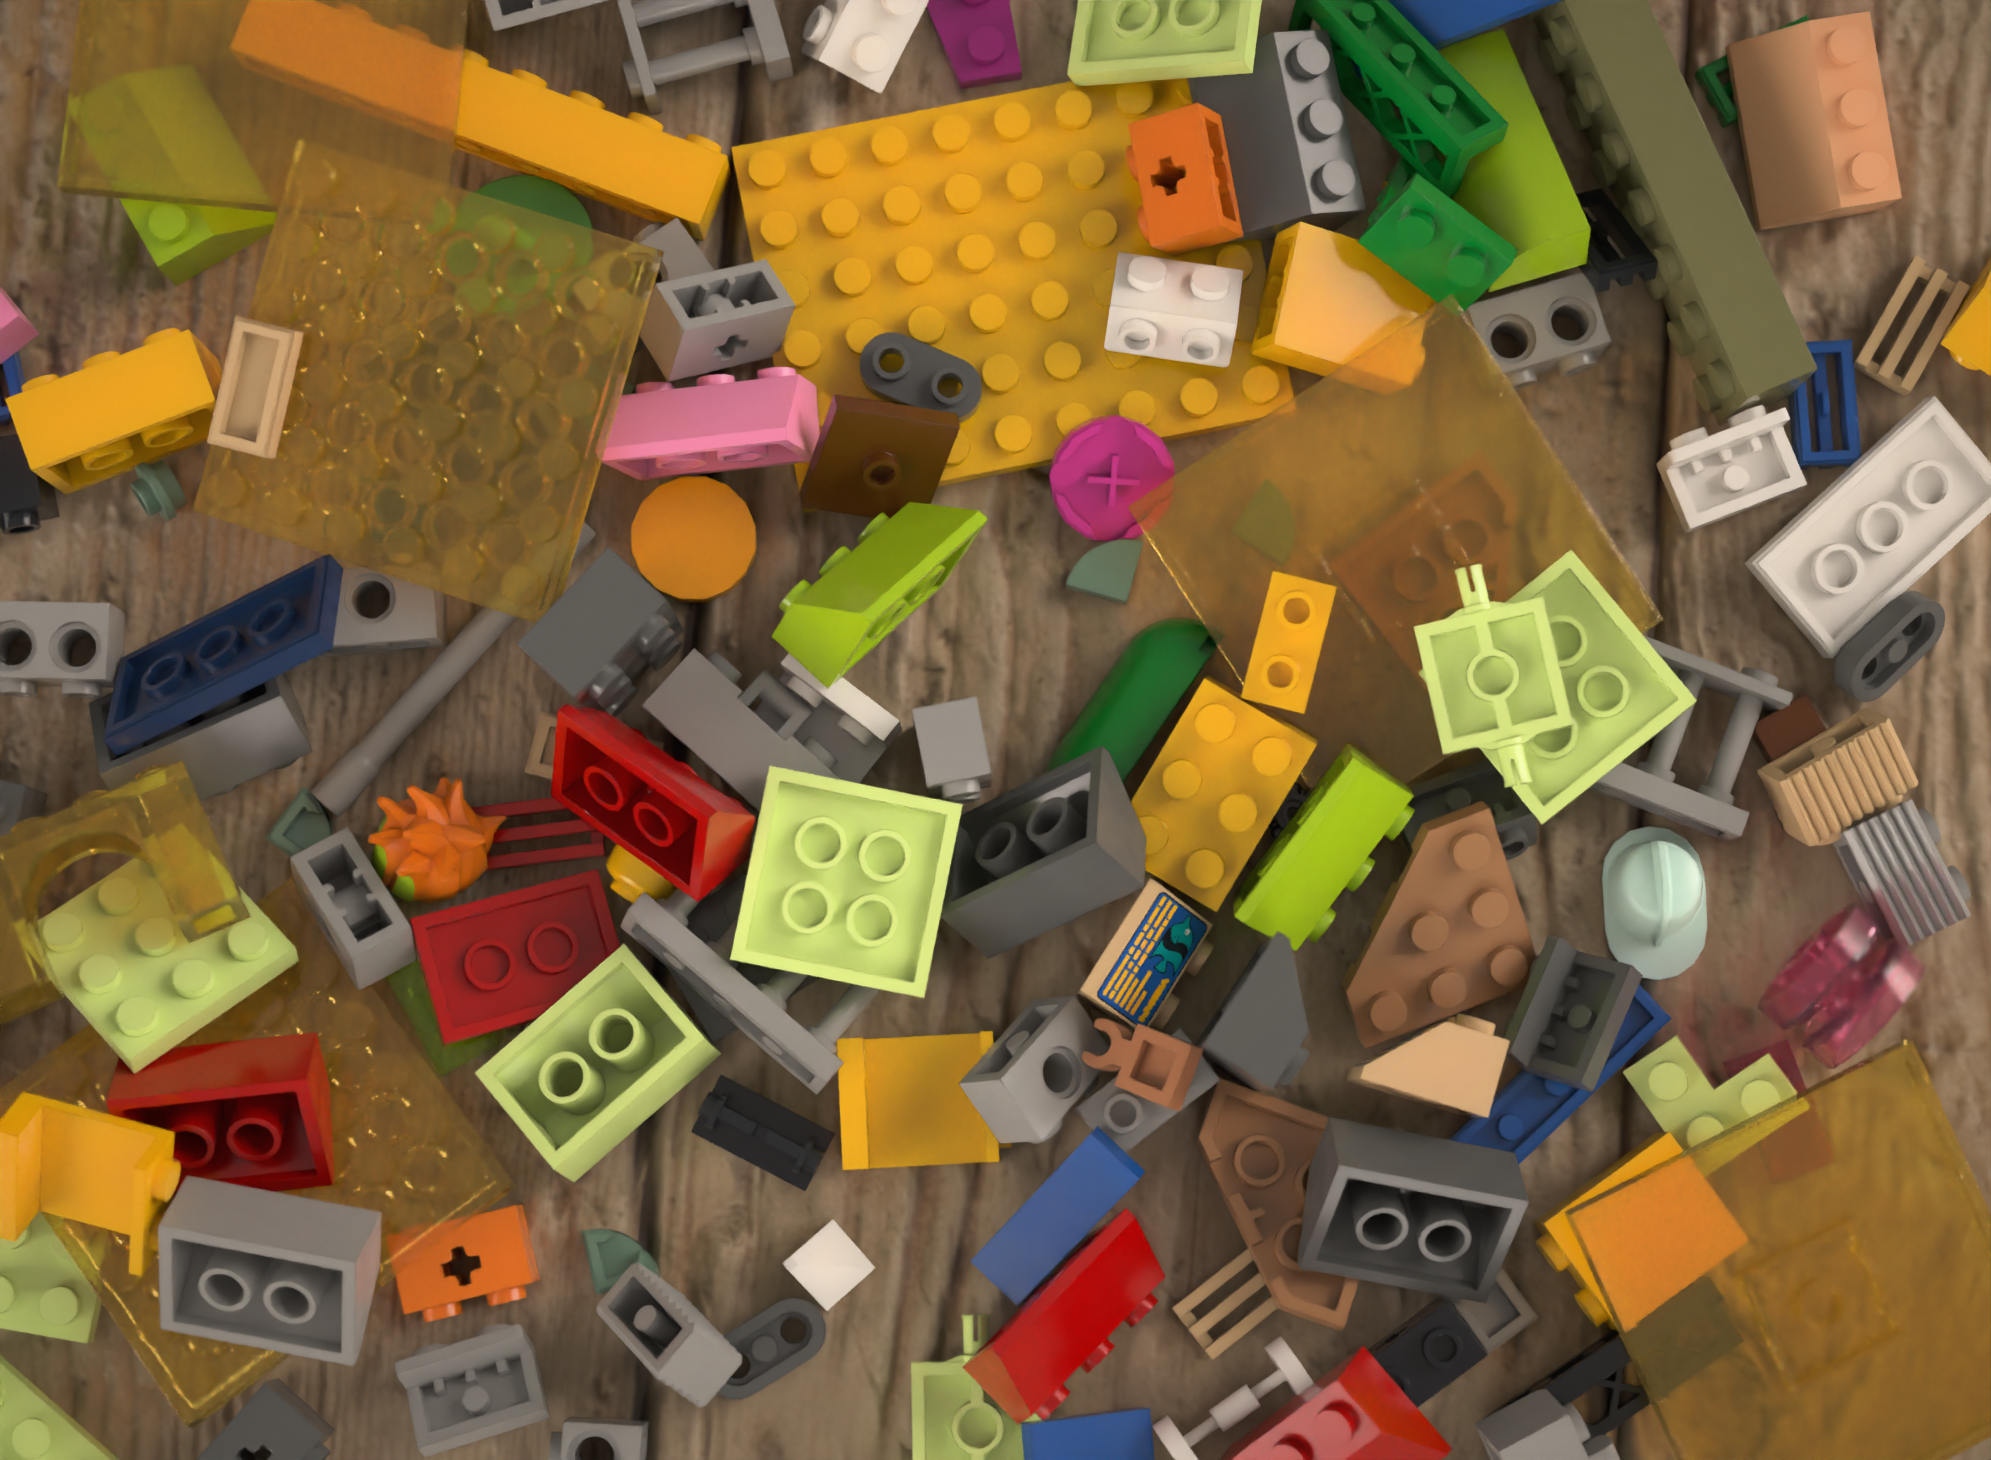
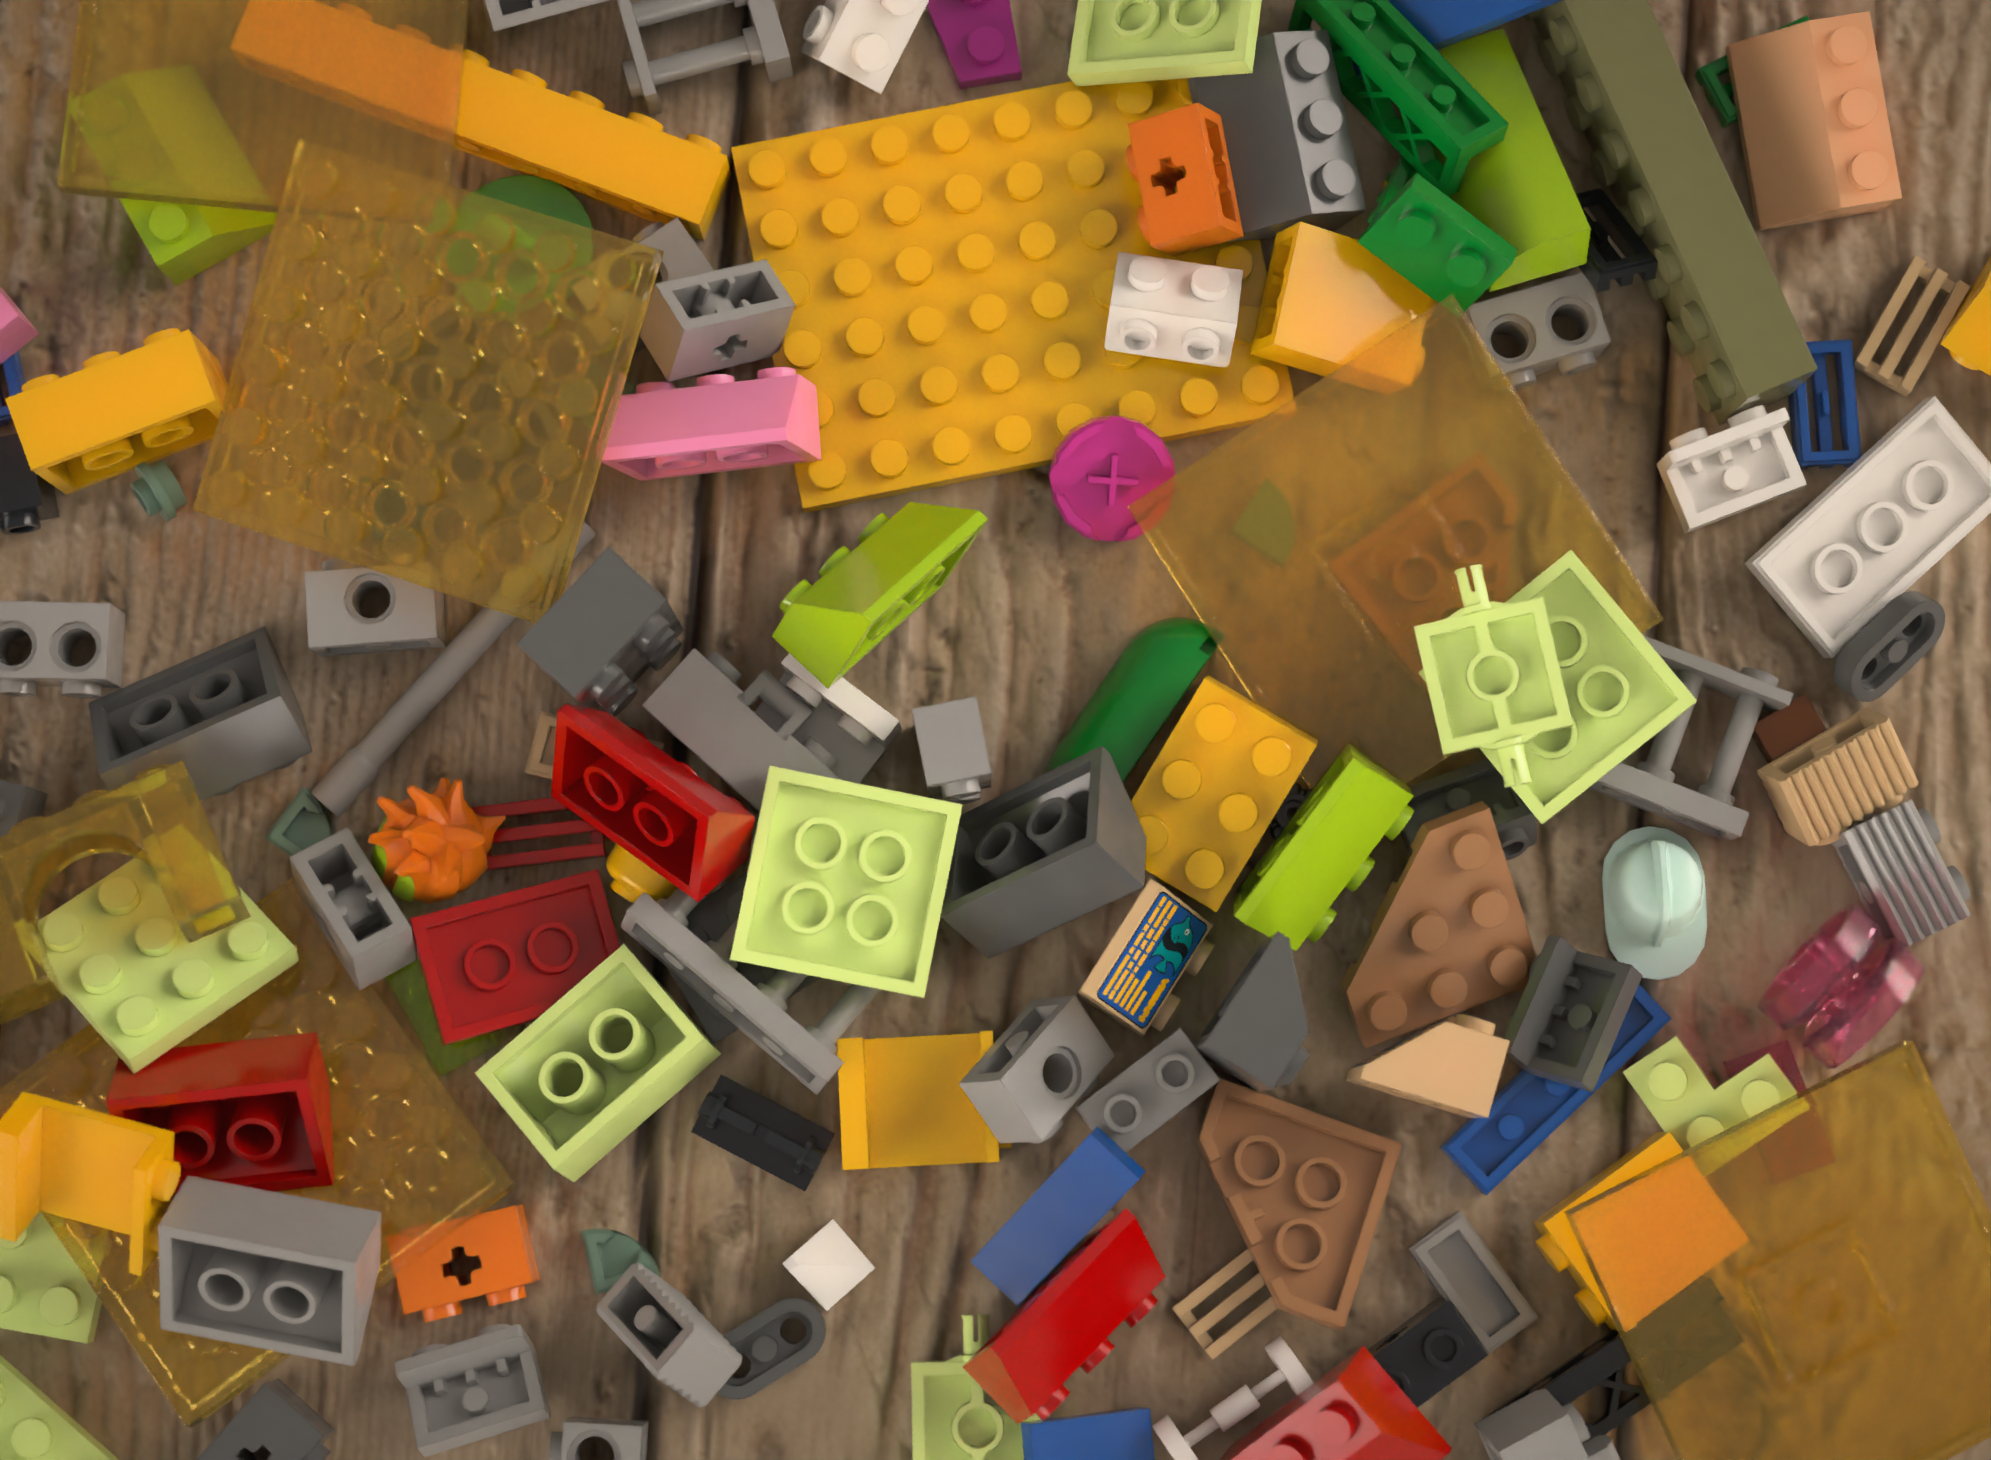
(224, 654): dark blue tile -> none
(255, 387): tan tile -> none
(694, 539): light orange tile -> none
(877, 457): reddish brown plate -> none
(920, 375): dark grey plate -> none
(1107, 570): sand green tile -> none
(1148, 1062): nougat plate -> none
(1288, 642): yellow brick -> none
(1410, 1210): dark grey slope -> none

